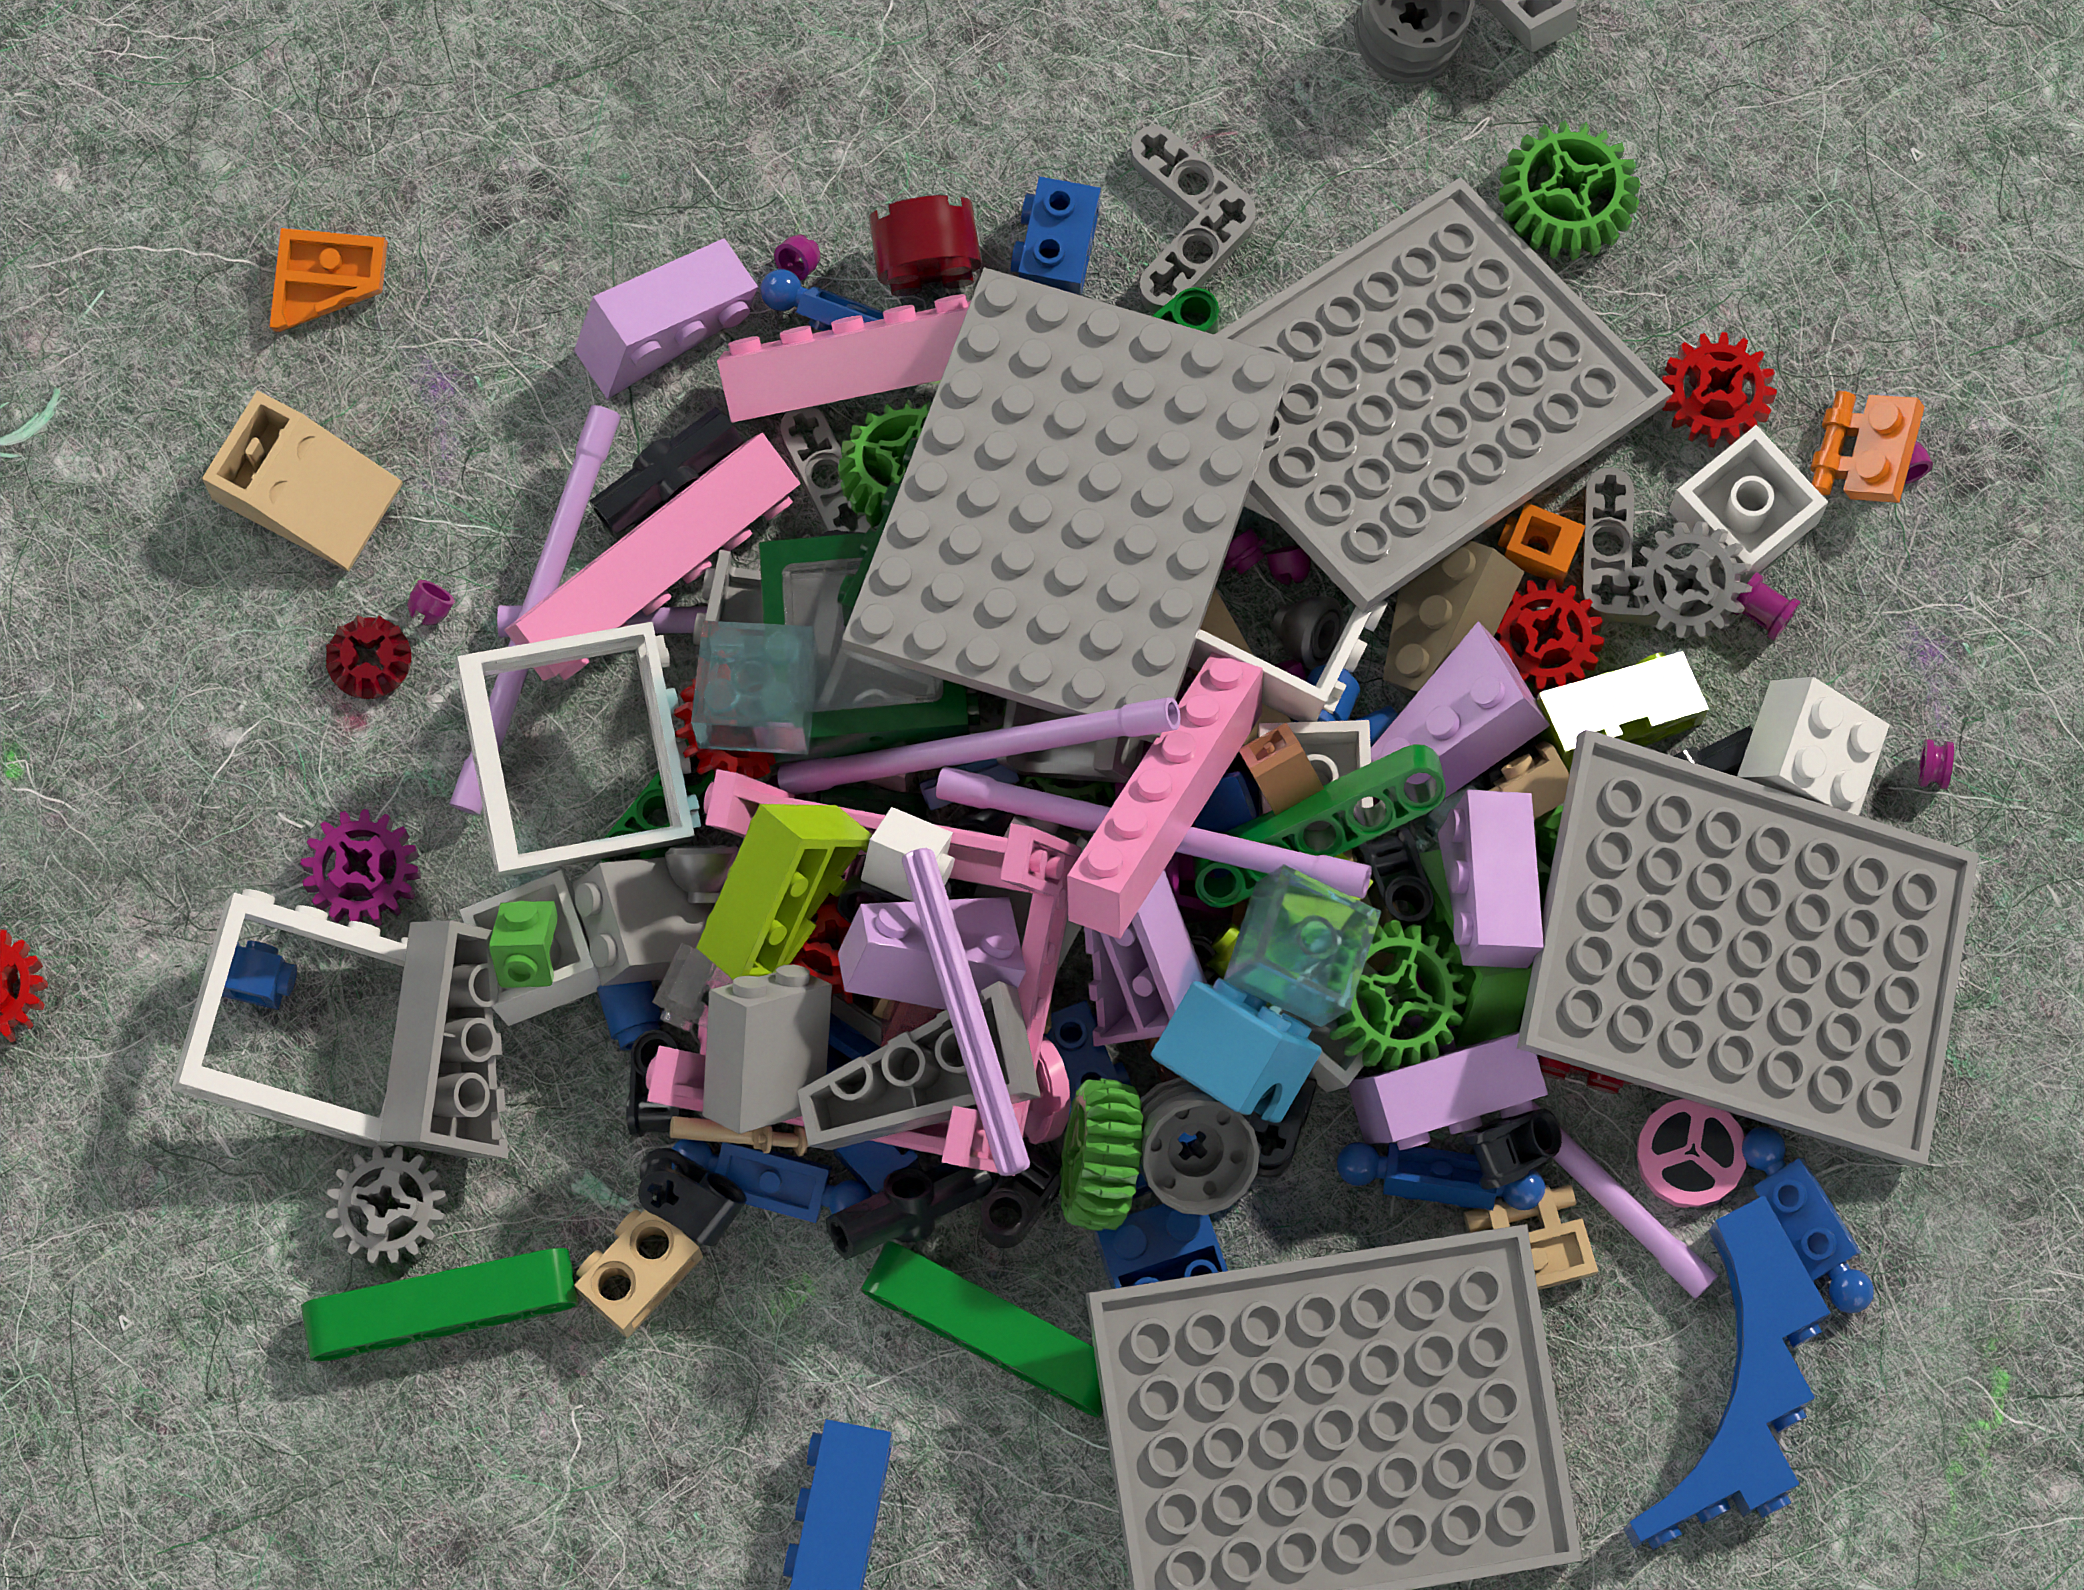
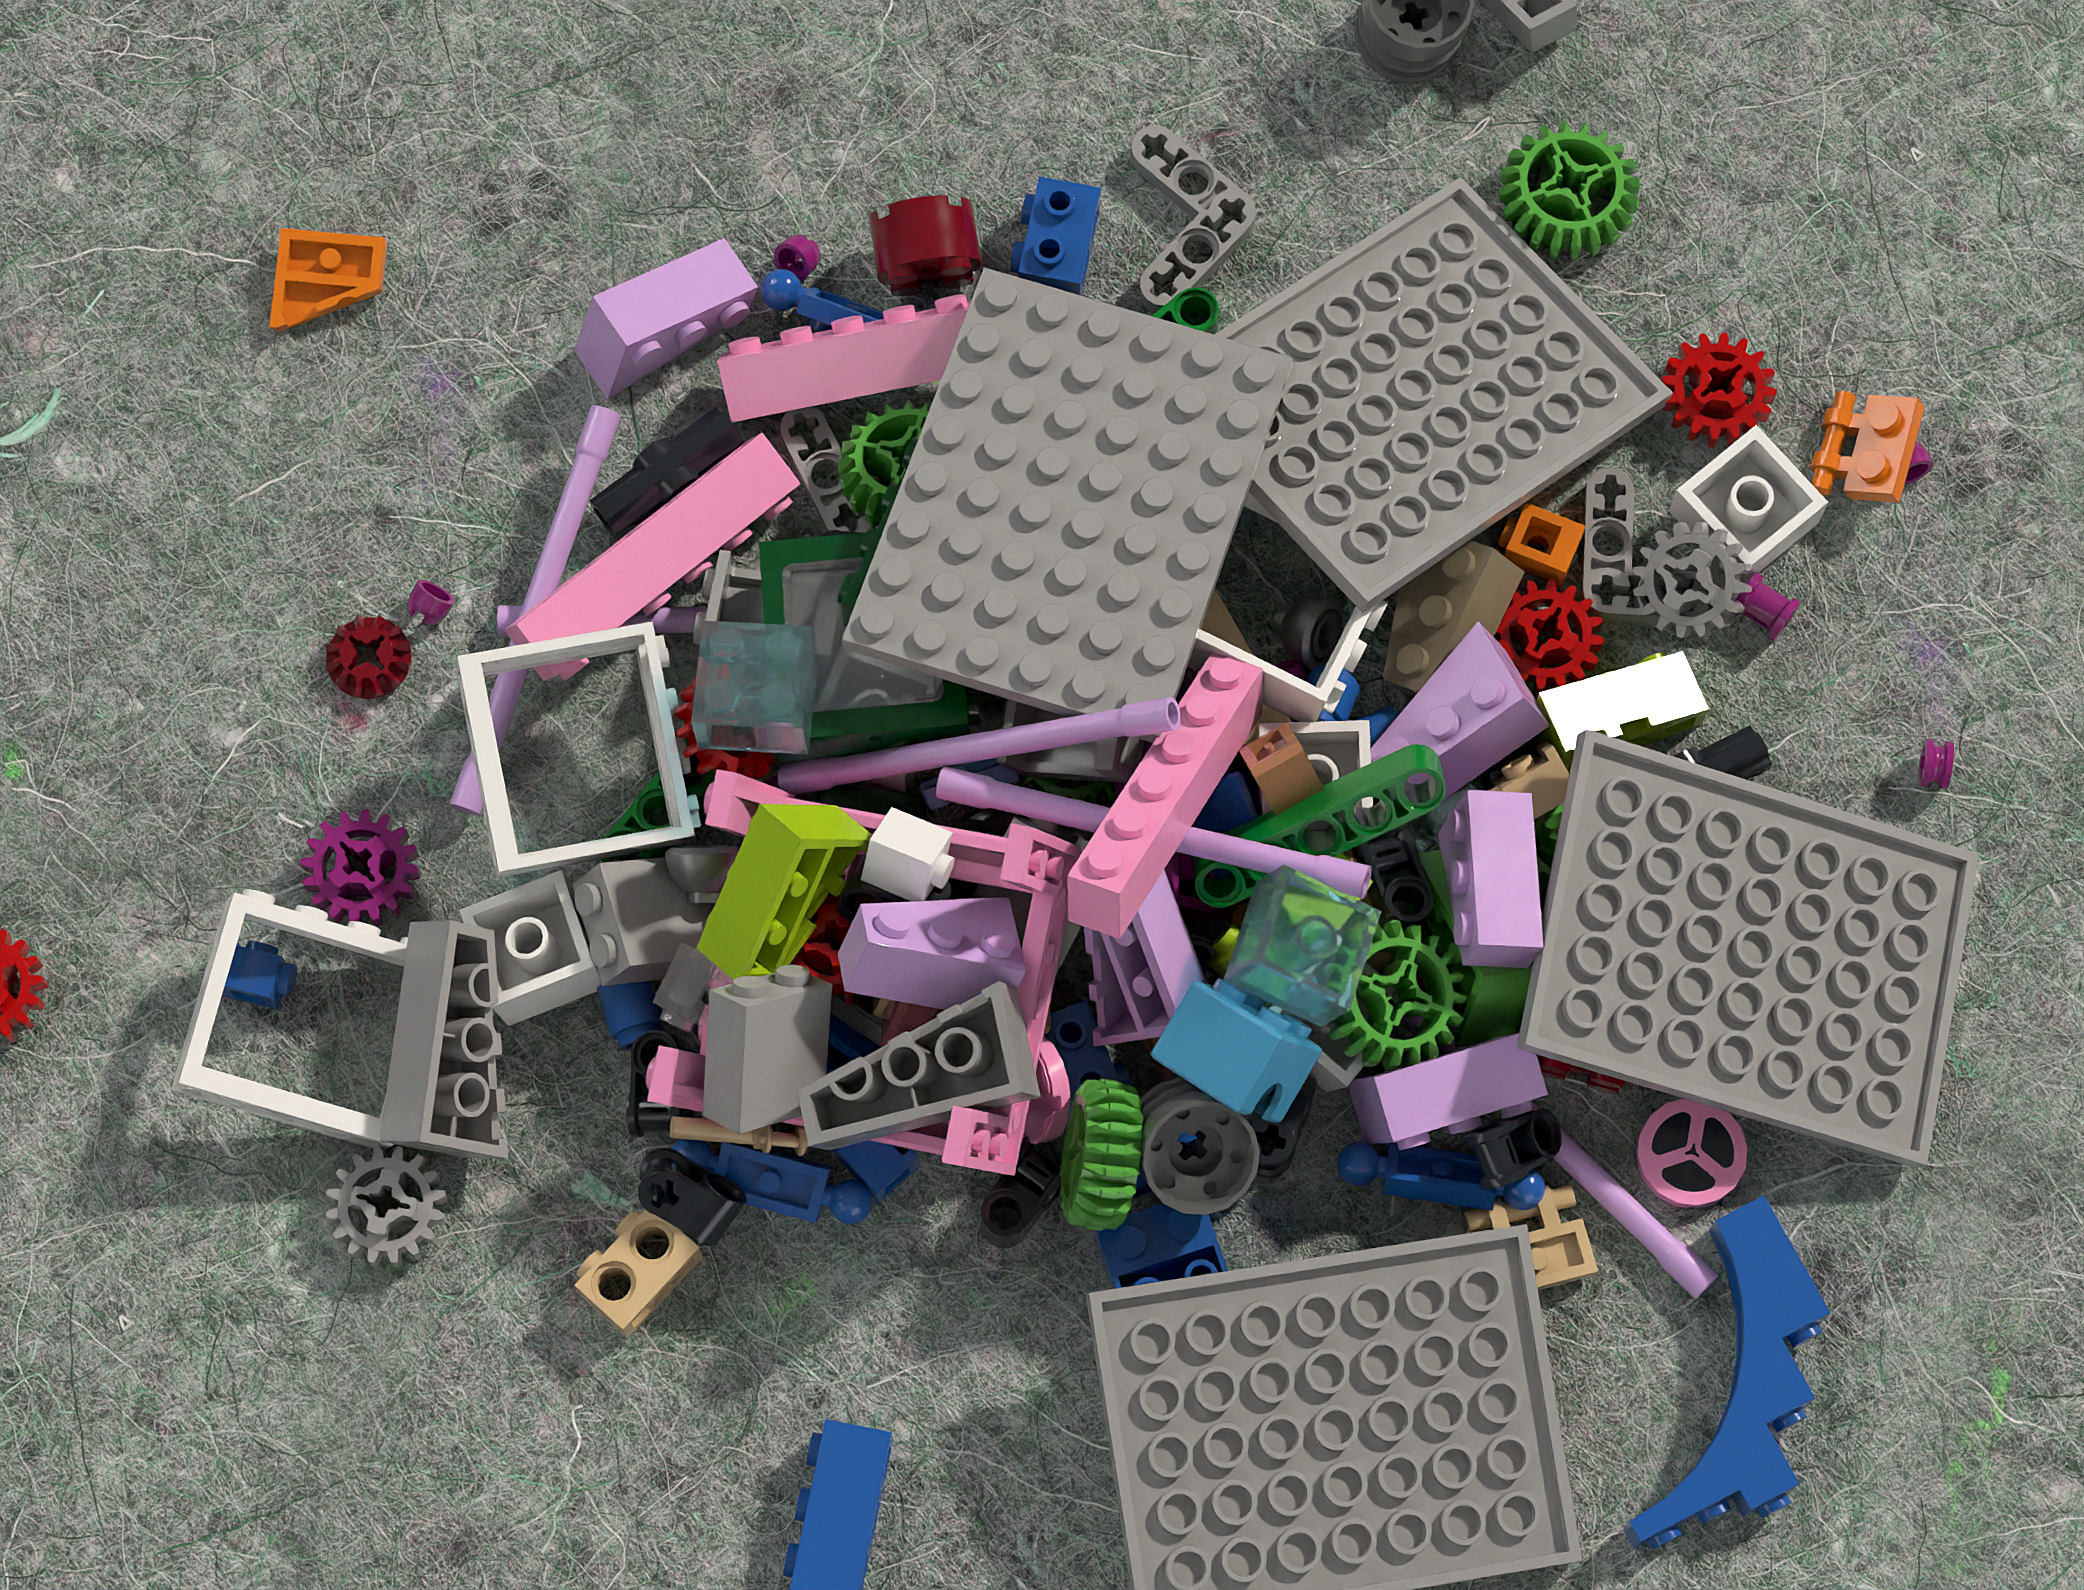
(300, 481): tan slope -> none
(439, 1304): green beam -> none
(523, 943): bright green bracket -> none
(905, 1207): black piece -> none
(965, 1012): lavender axle -> none
(986, 1326): green beam -> none
(1244, 552): magenta plate -> none
(1289, 564): magenta hinge -> none
(1808, 1219): blue plate -> none
(1814, 744): white brick -> none

